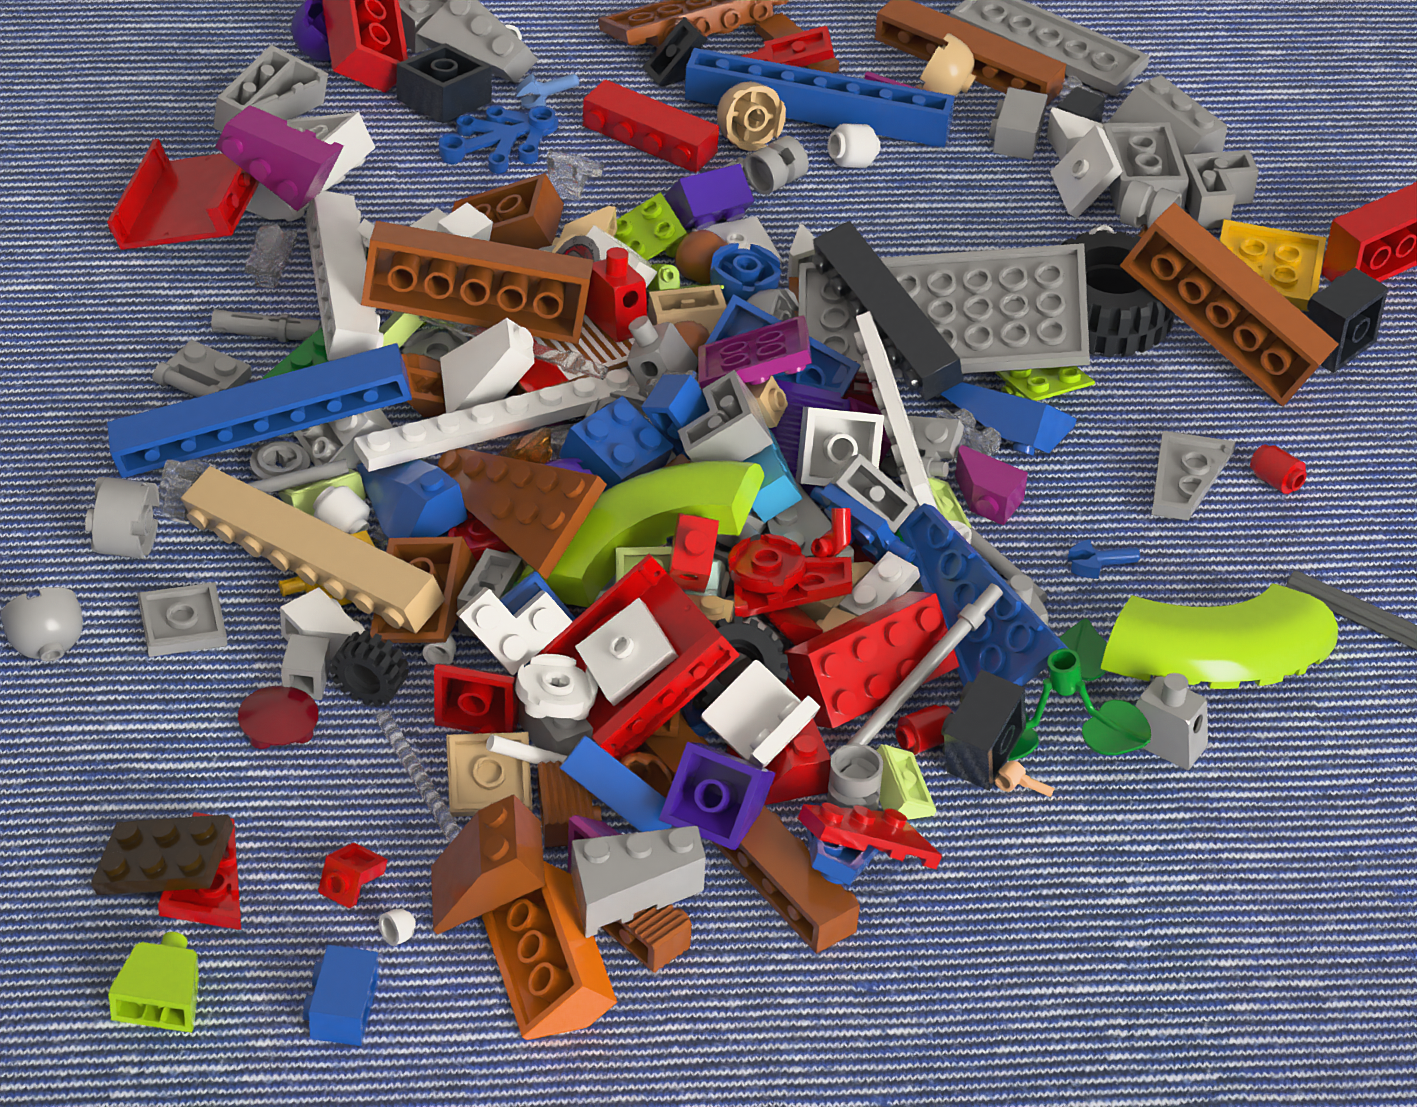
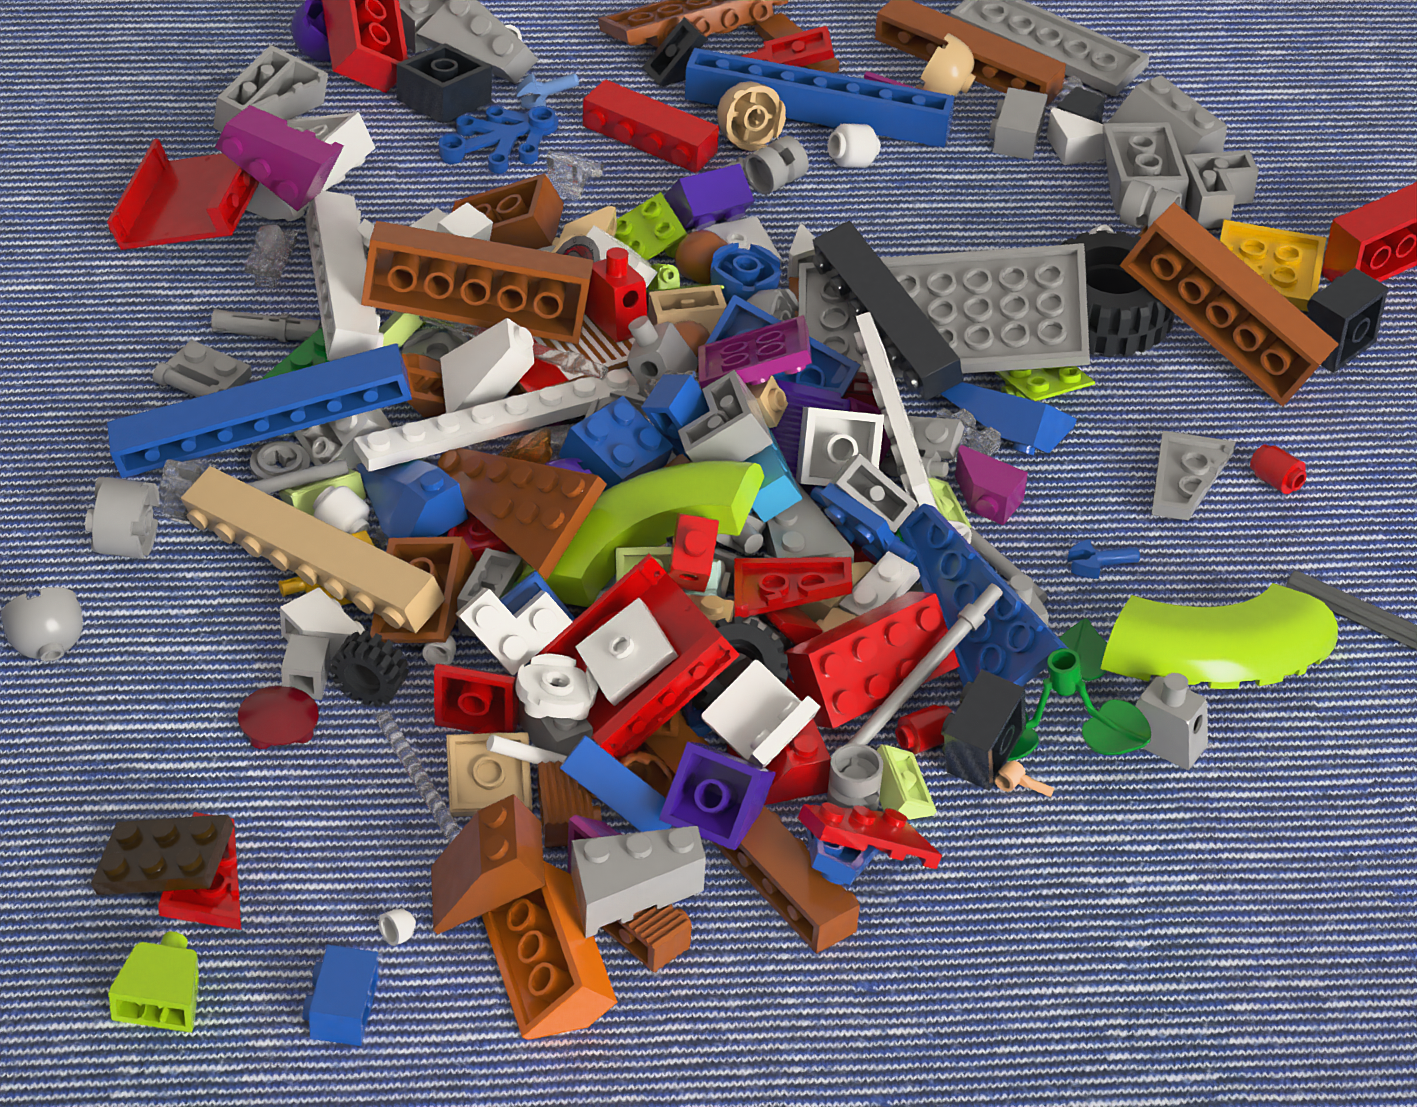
(182, 619): light grey tile -> none
(347, 871): red bracket -> none
(766, 564): red tile -> none
(837, 537): red arm -> none
(1086, 171): white plate -> none

